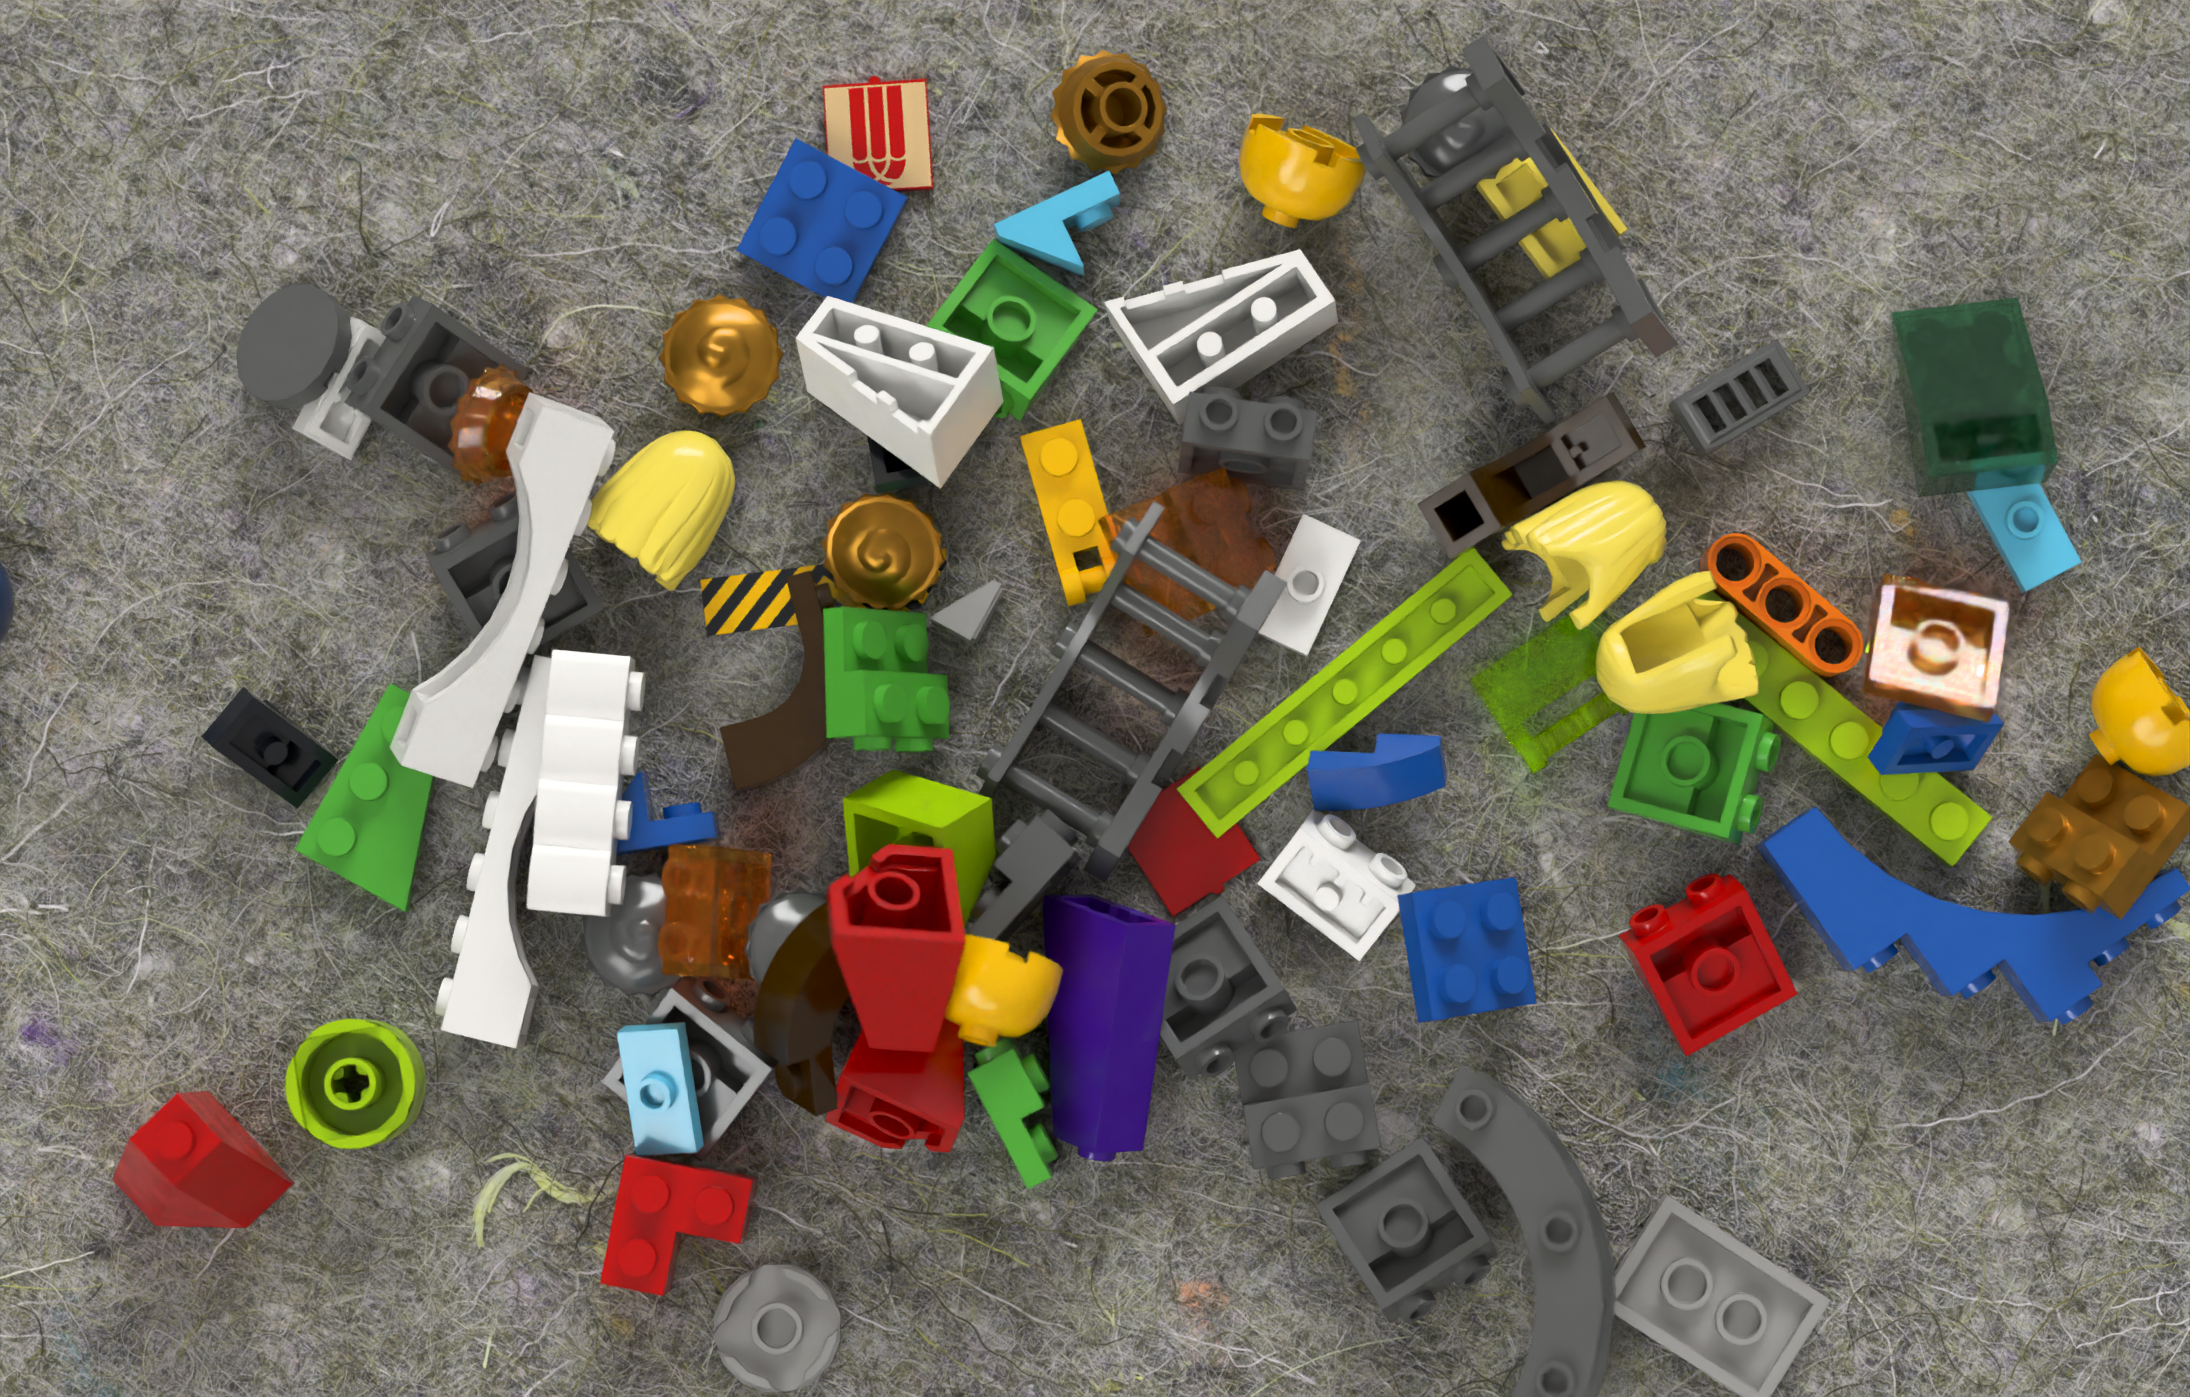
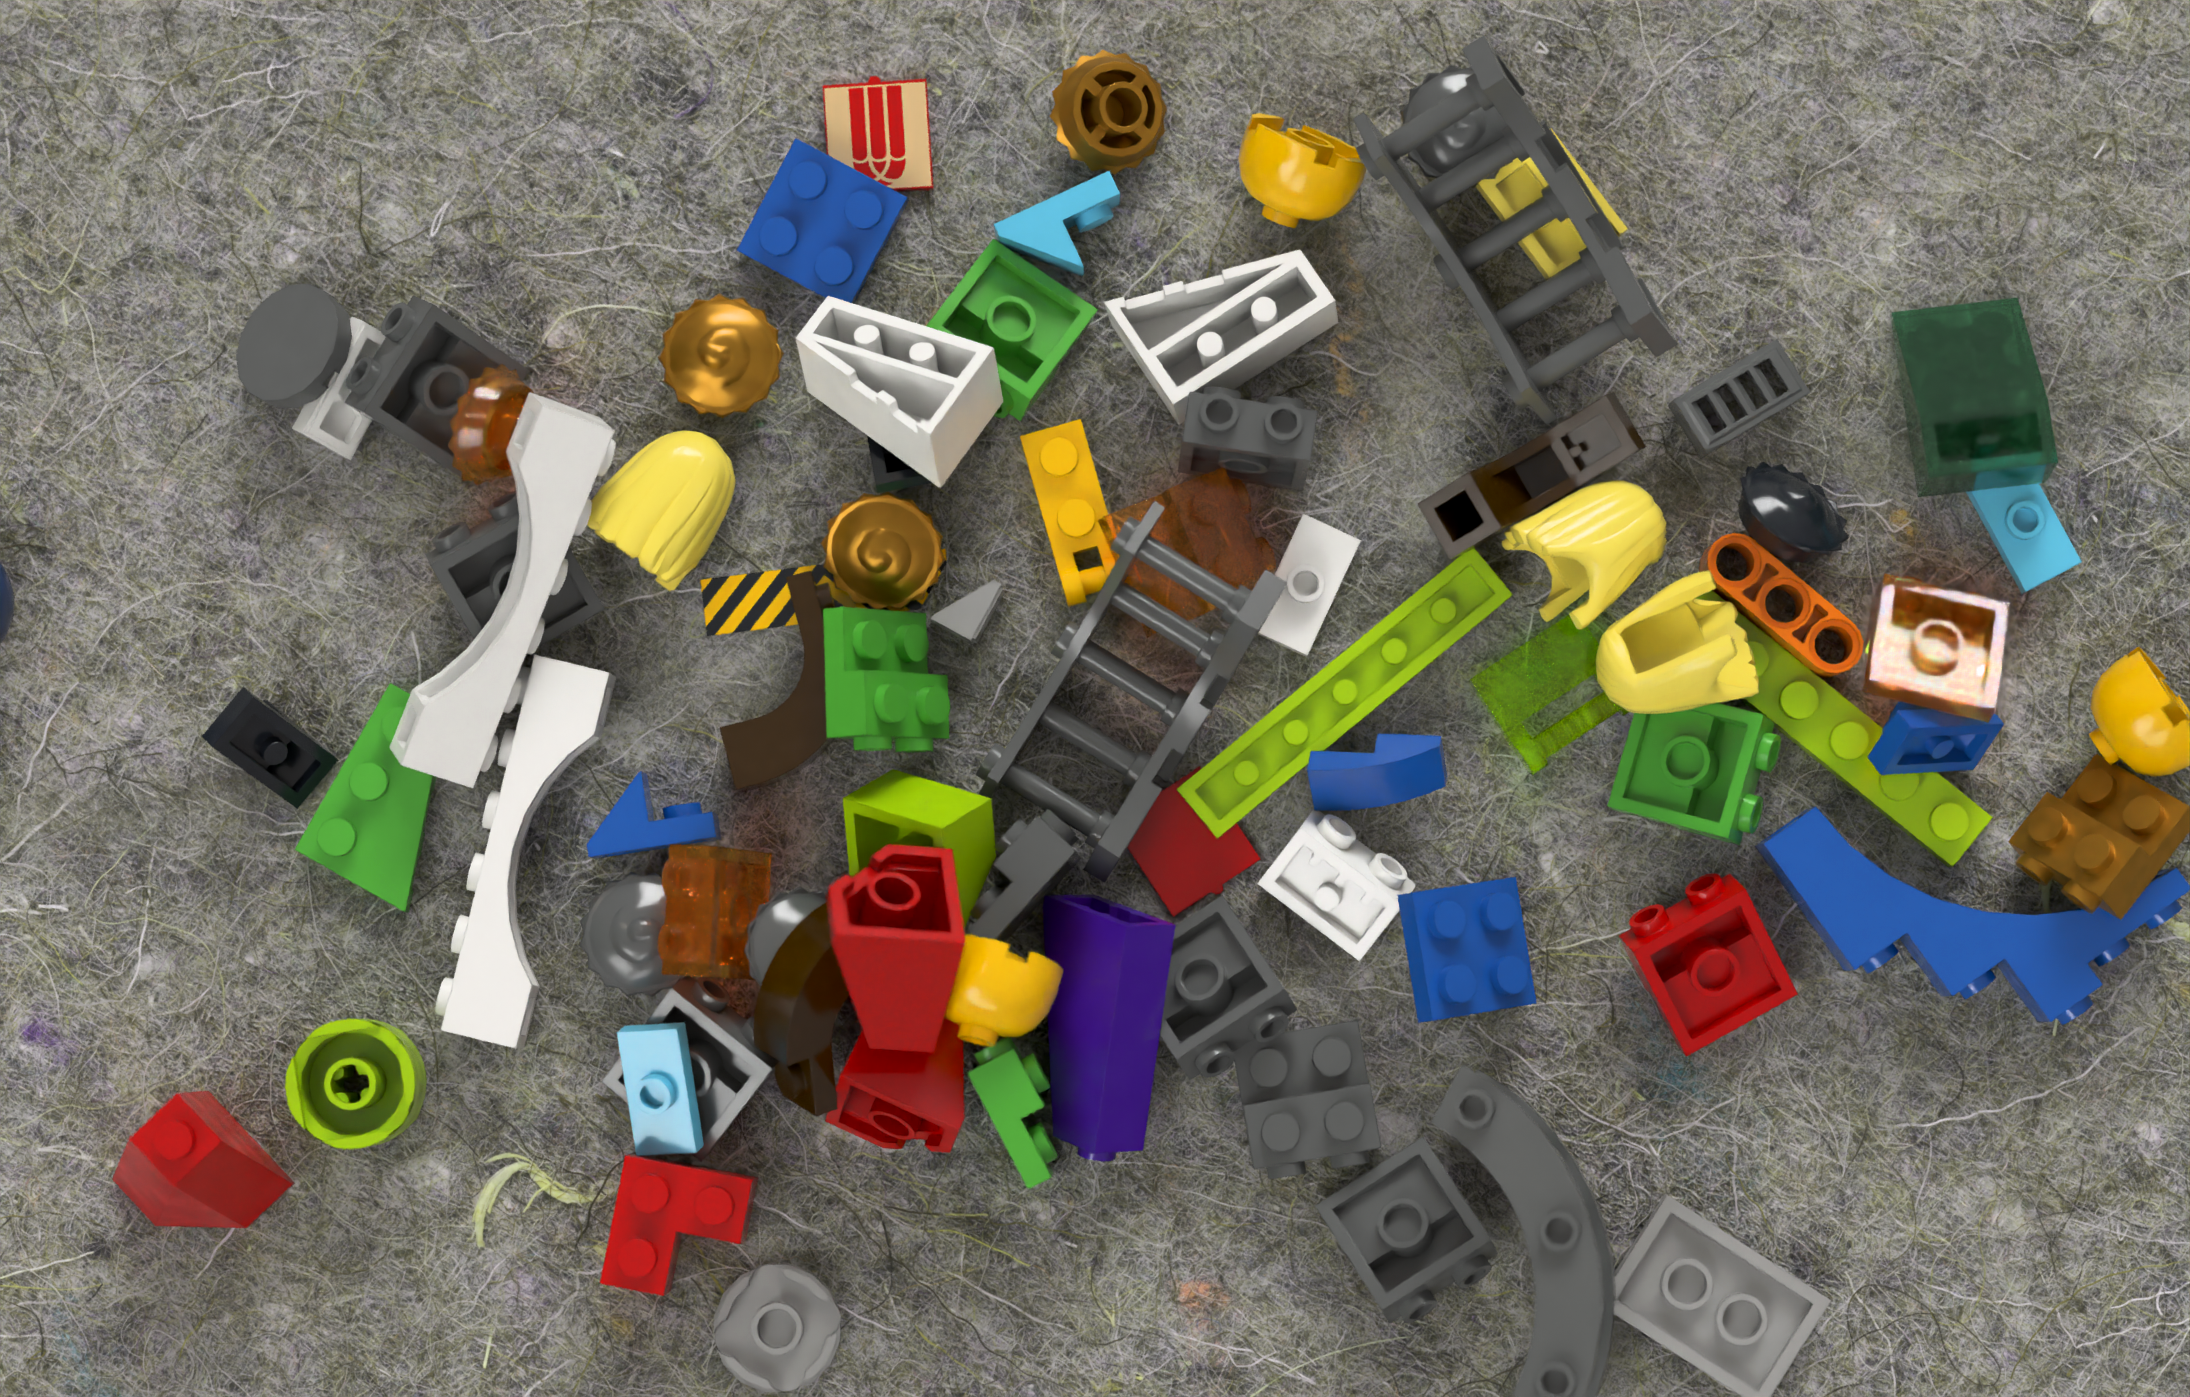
(582, 783): white brick -> none
(1789, 514): none -> black piece

